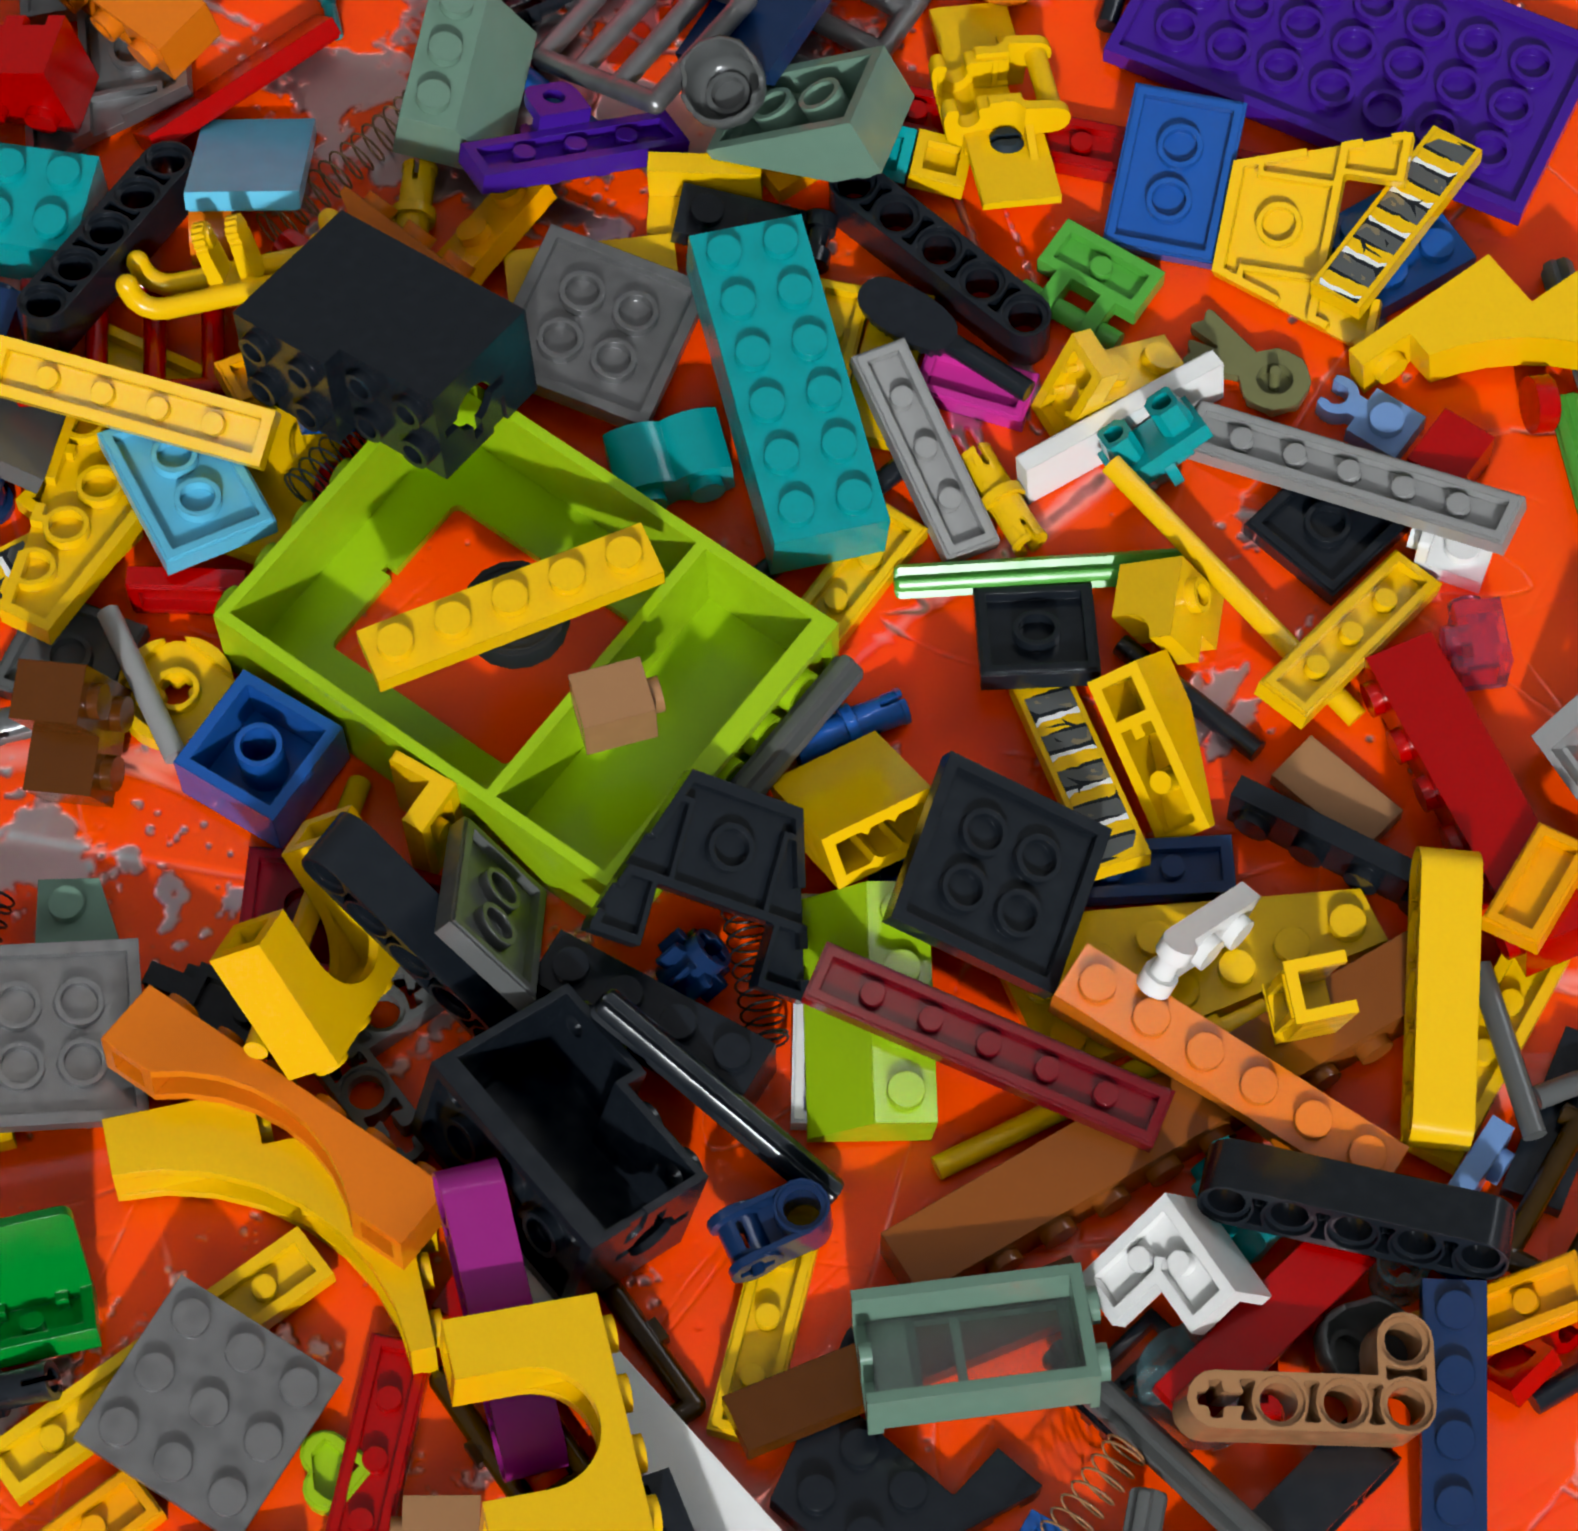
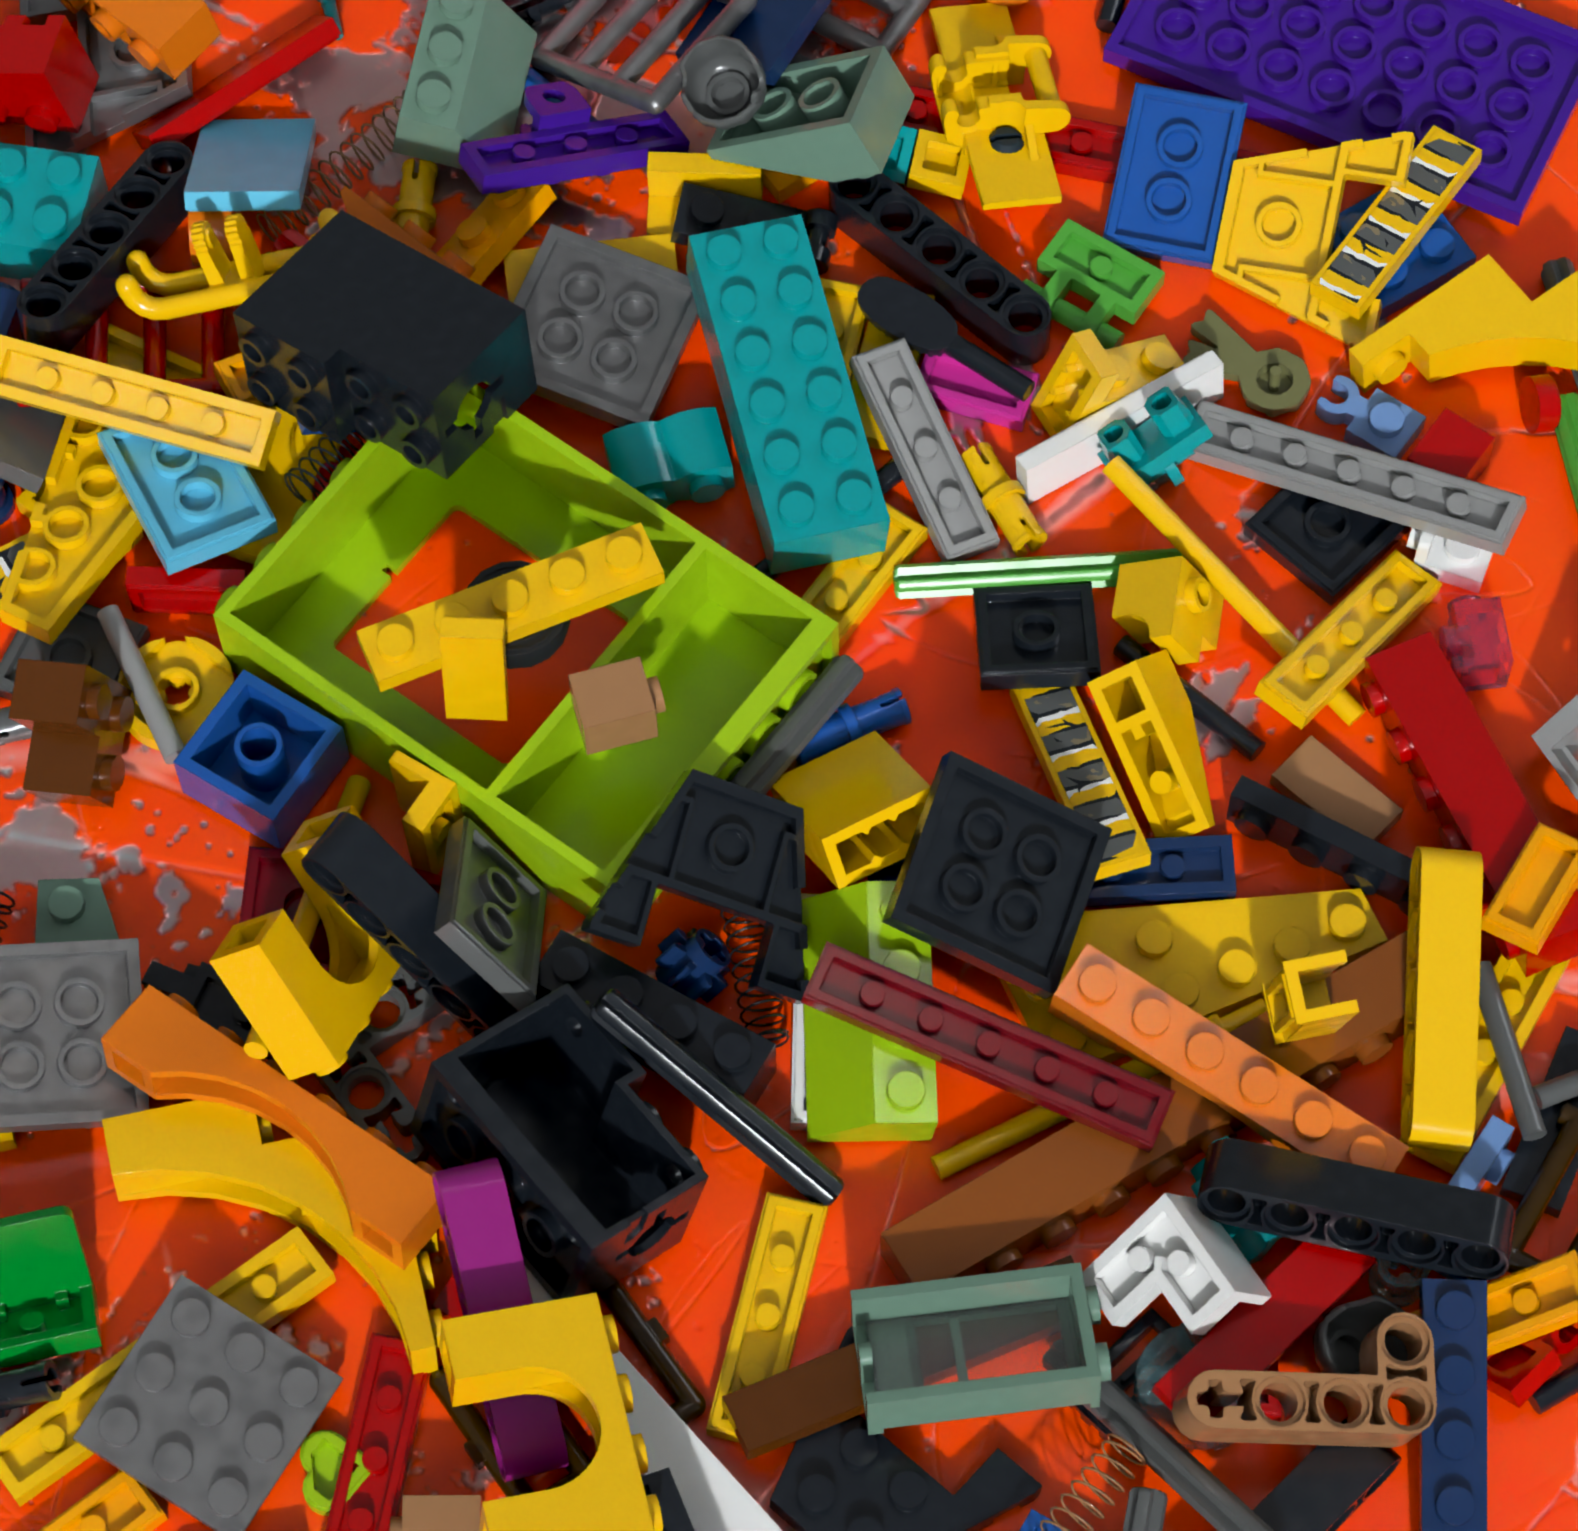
(474, 667): none -> yellow tile
(768, 1231): dark blue piece -> none
(1198, 940): white plate -> none

